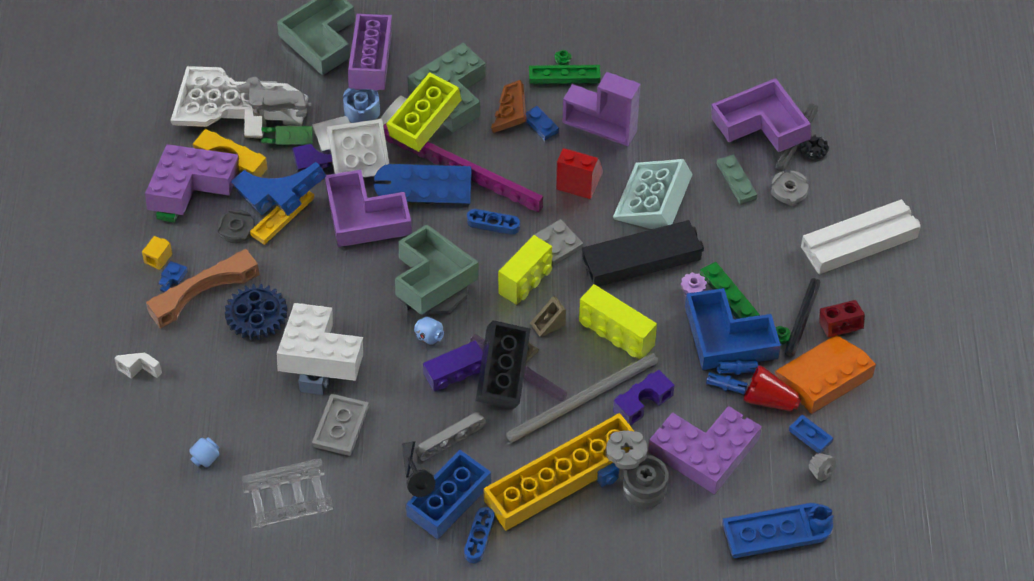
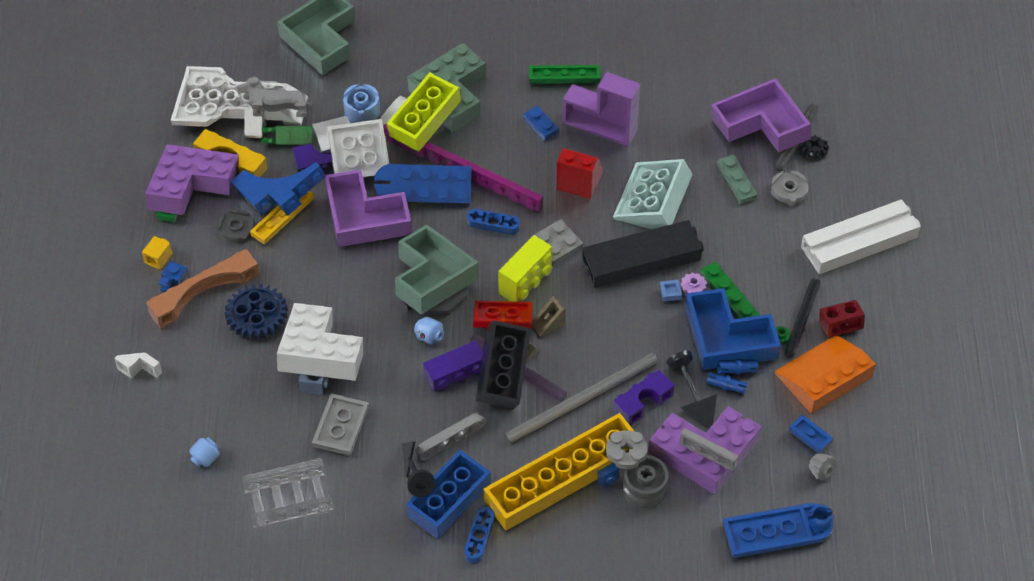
(370, 52): medium lavender brick -> none
(503, 311): none -> red tile
(512, 107): dark orange wing -> none
(562, 57): green plate -> none
(617, 322): neon yellow brick -> none
(670, 290): none -> medium blue plate
(703, 409): none -> black piece
(708, 449): none -> light grey tile
(771, 391): red cone -> none

